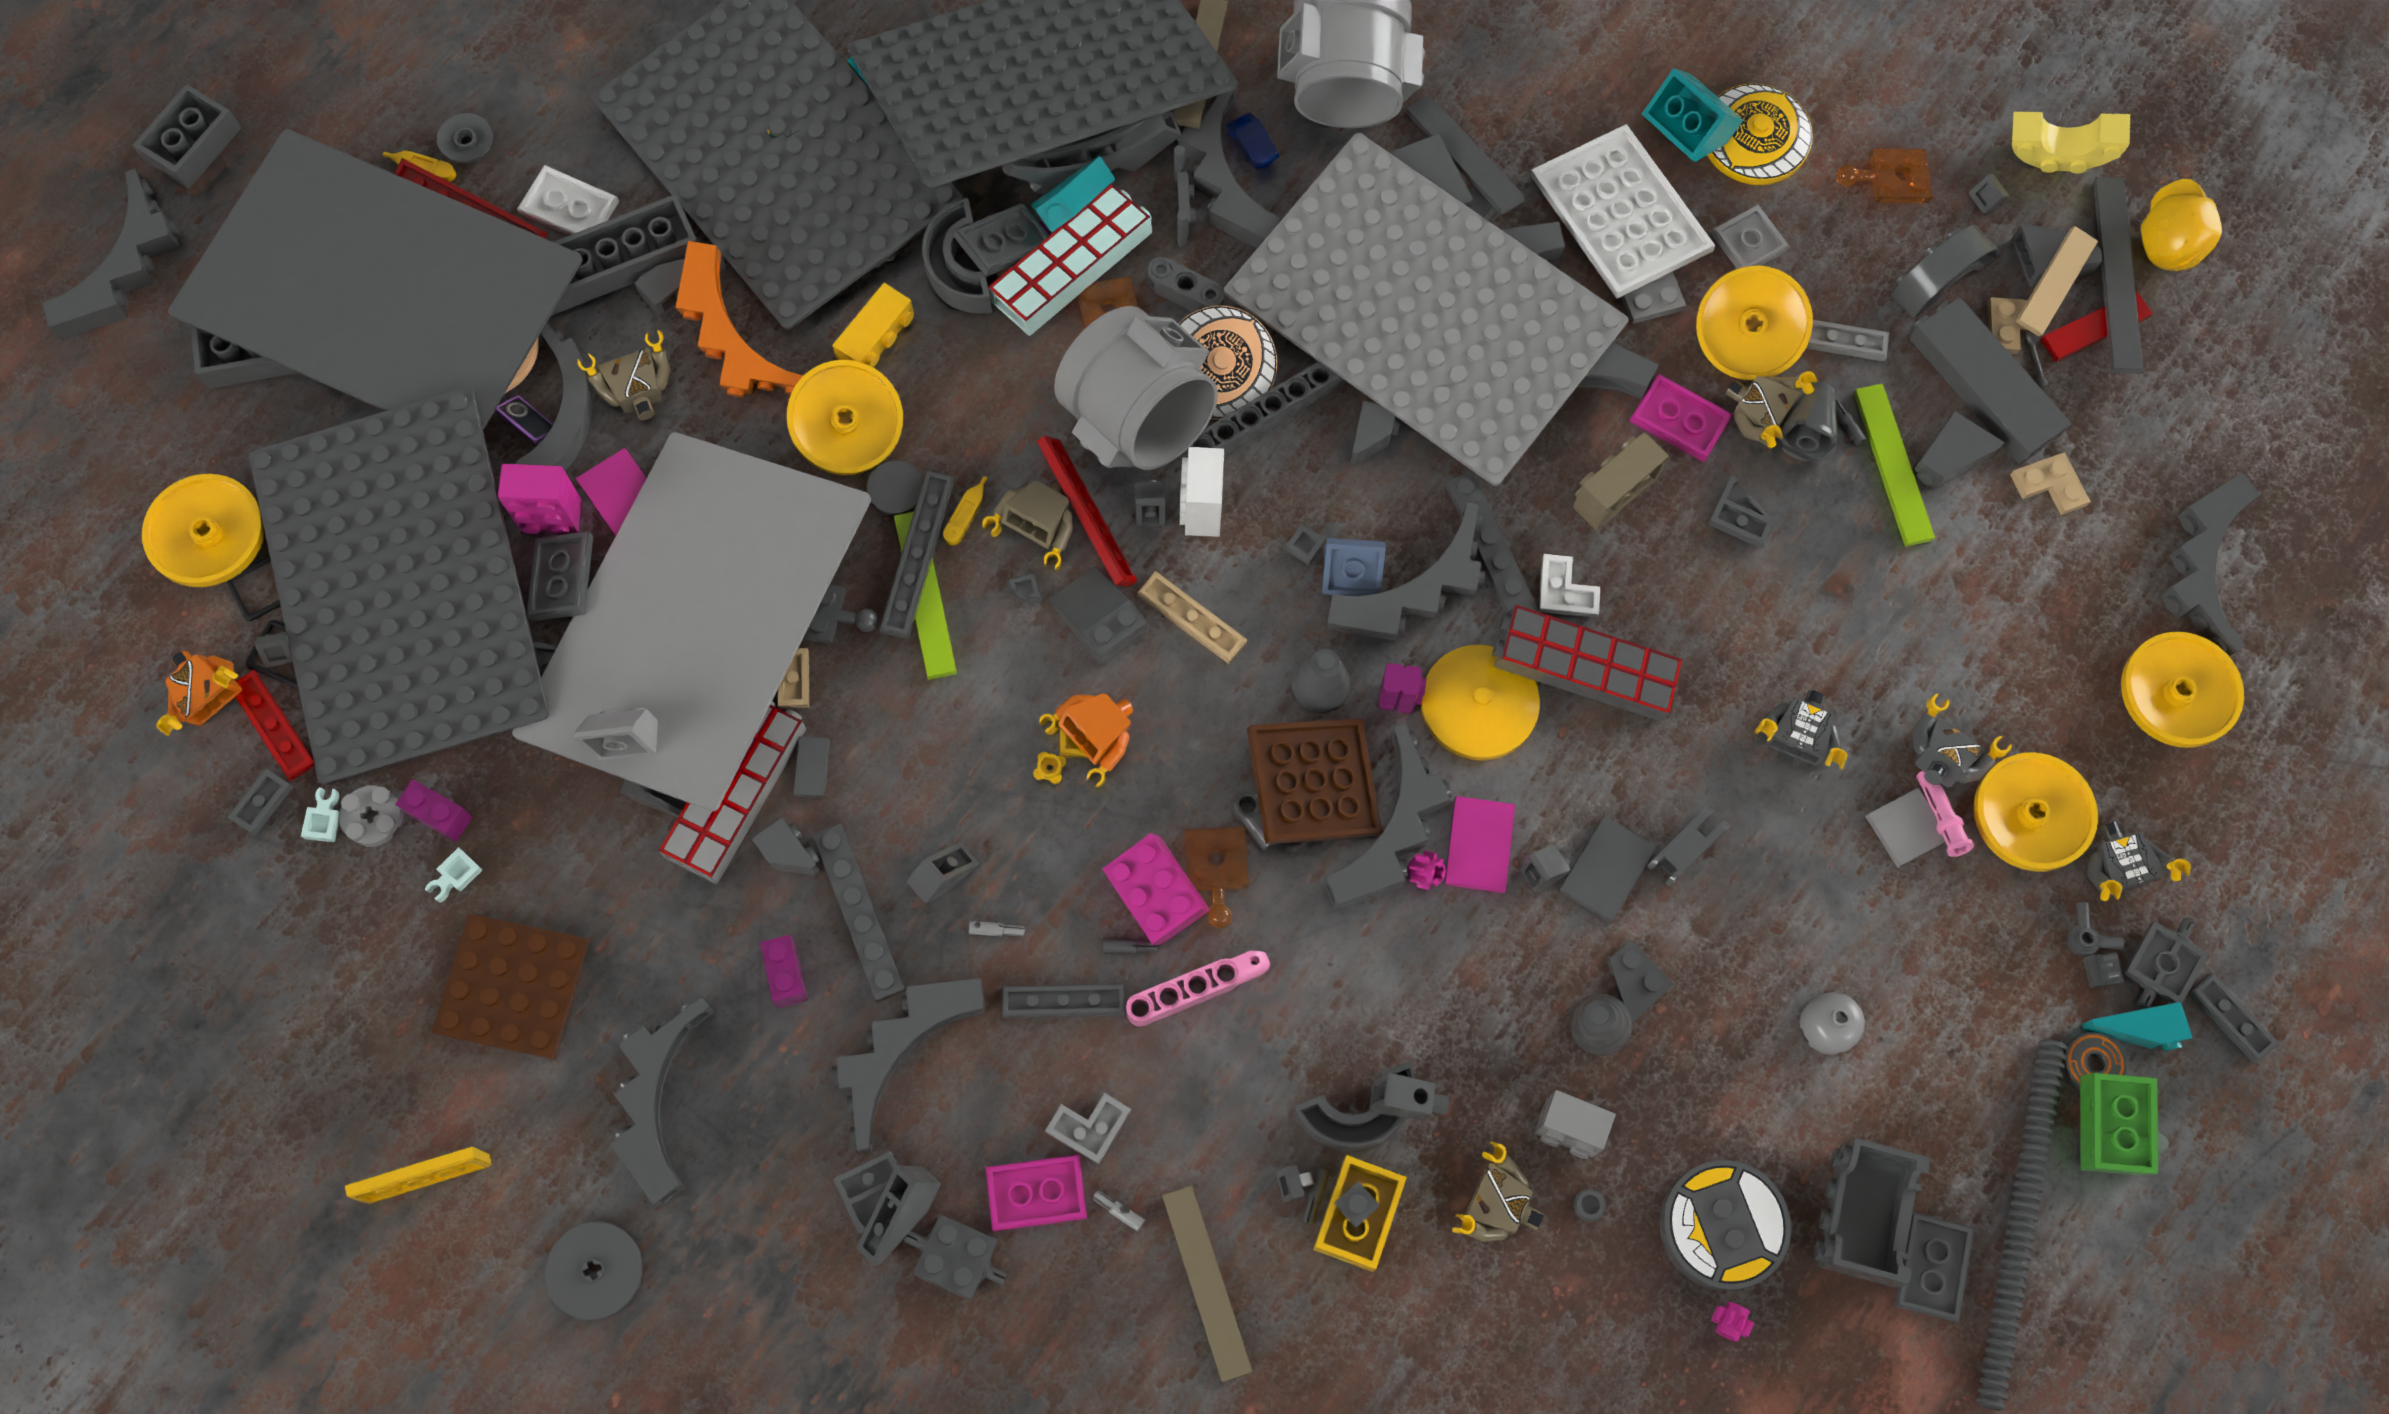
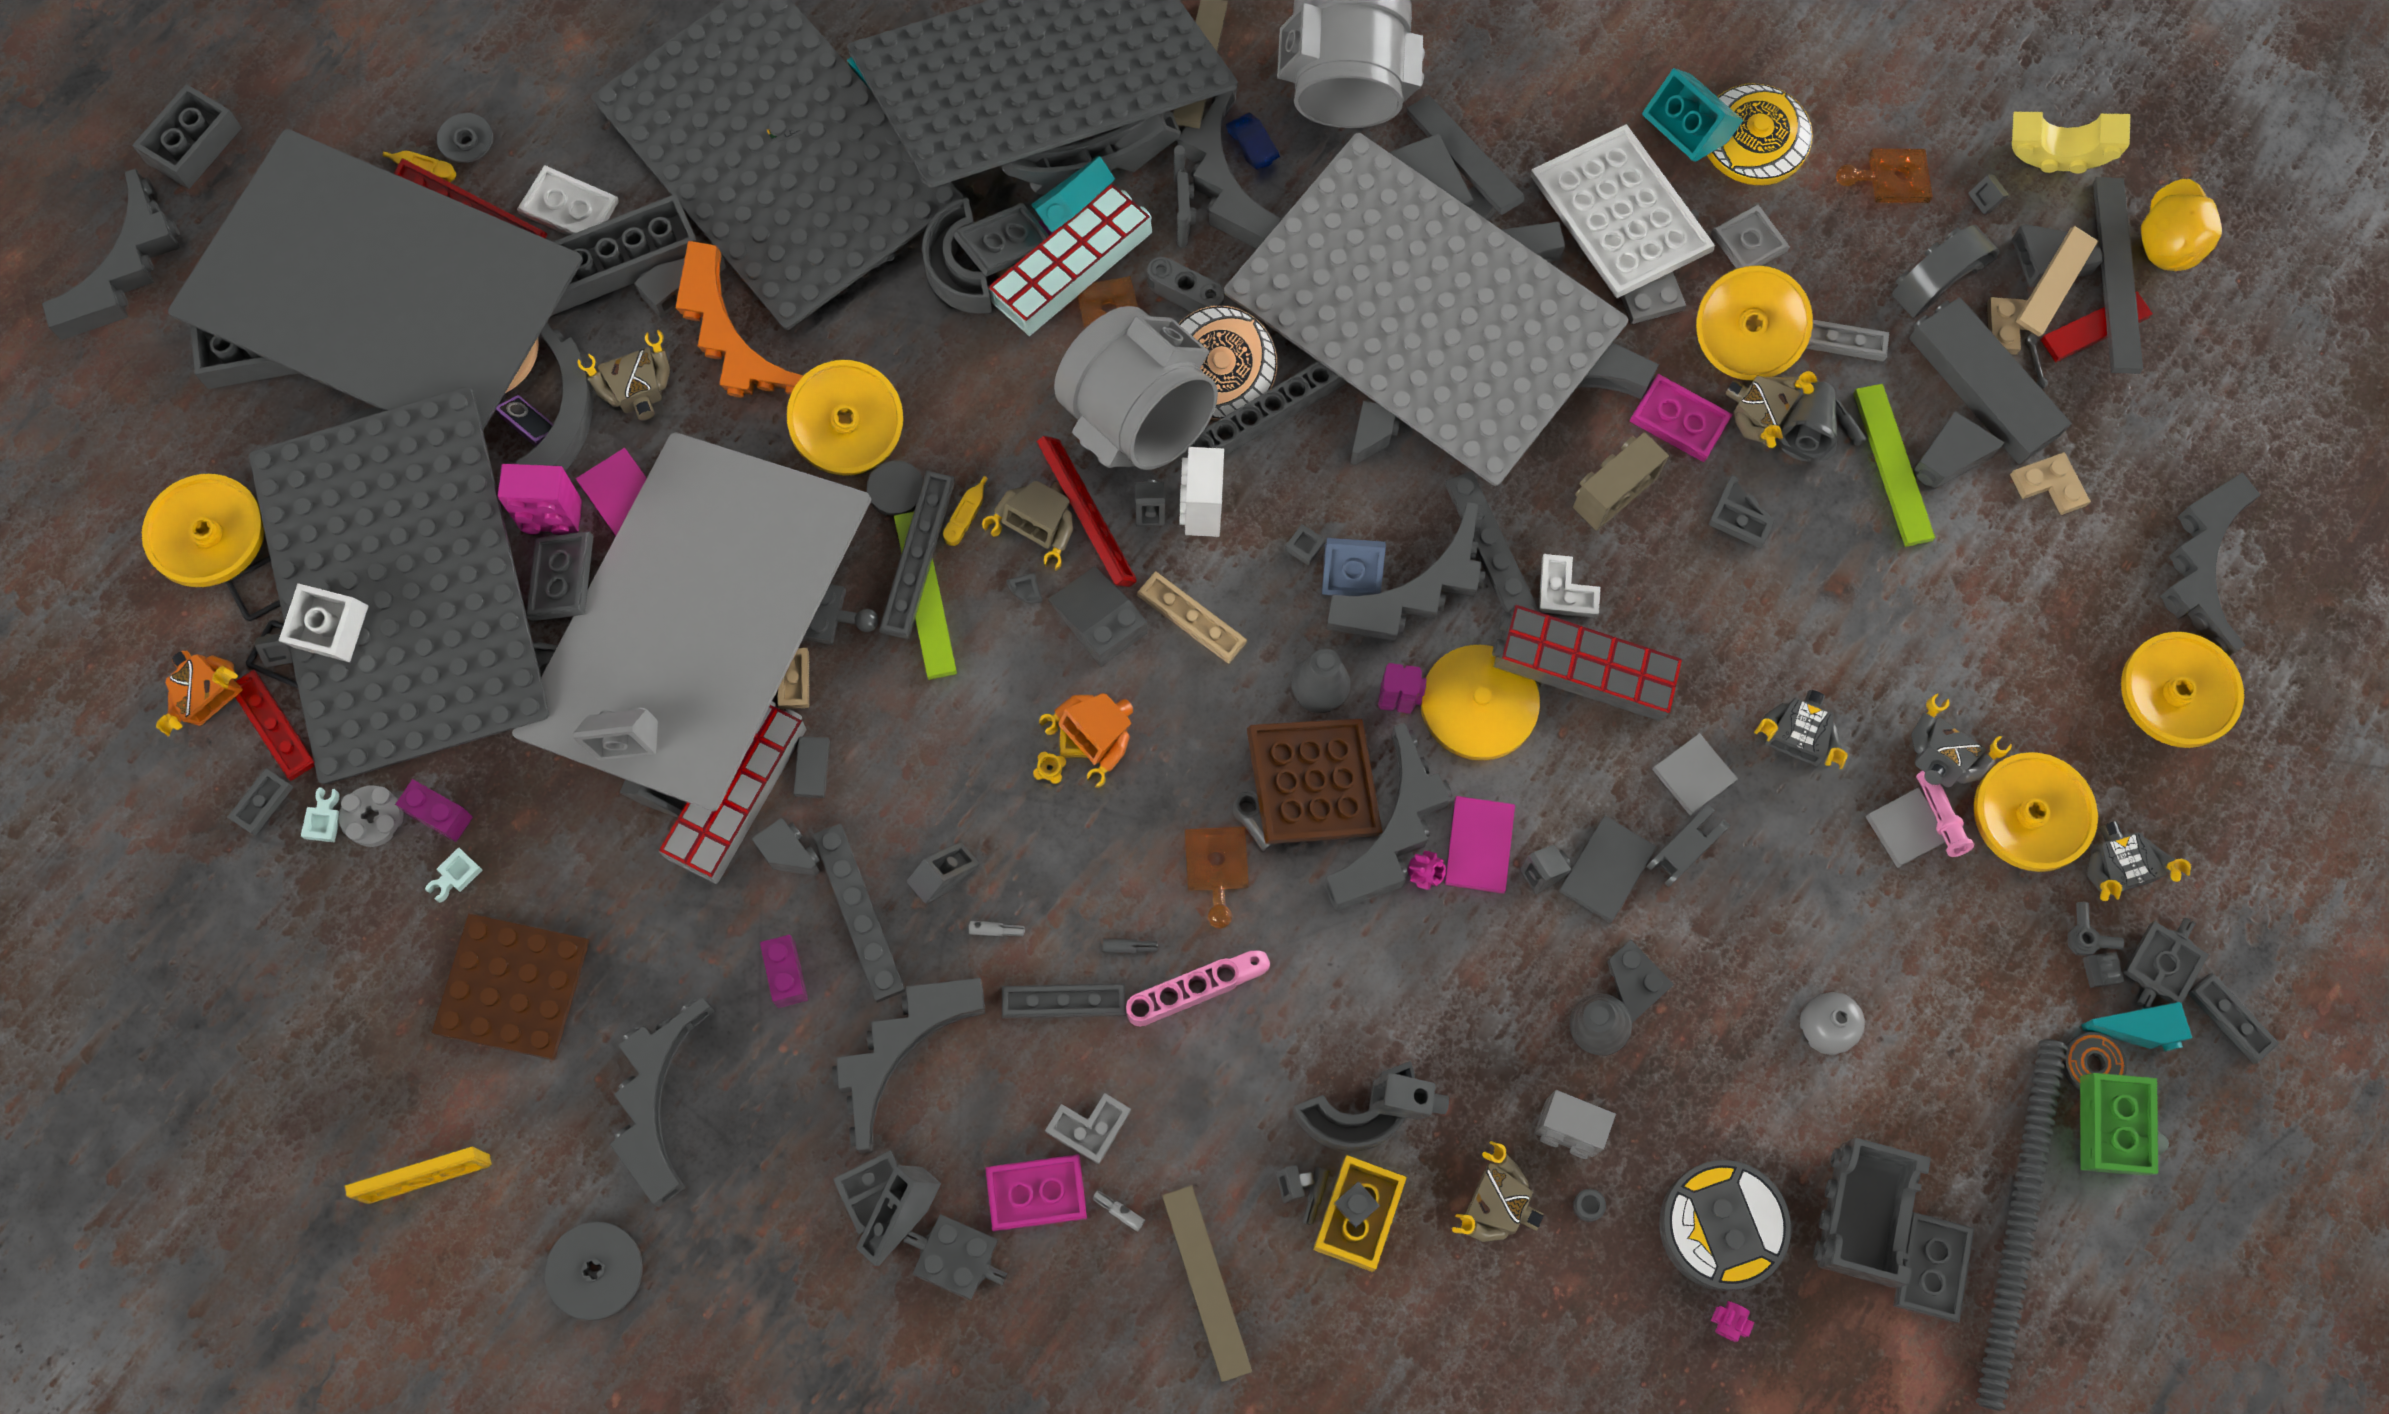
(323, 622): none -> white brick
(874, 327): yellow brick -> none
(1155, 889): dark pink brick -> none
(1695, 774): none -> light grey tile

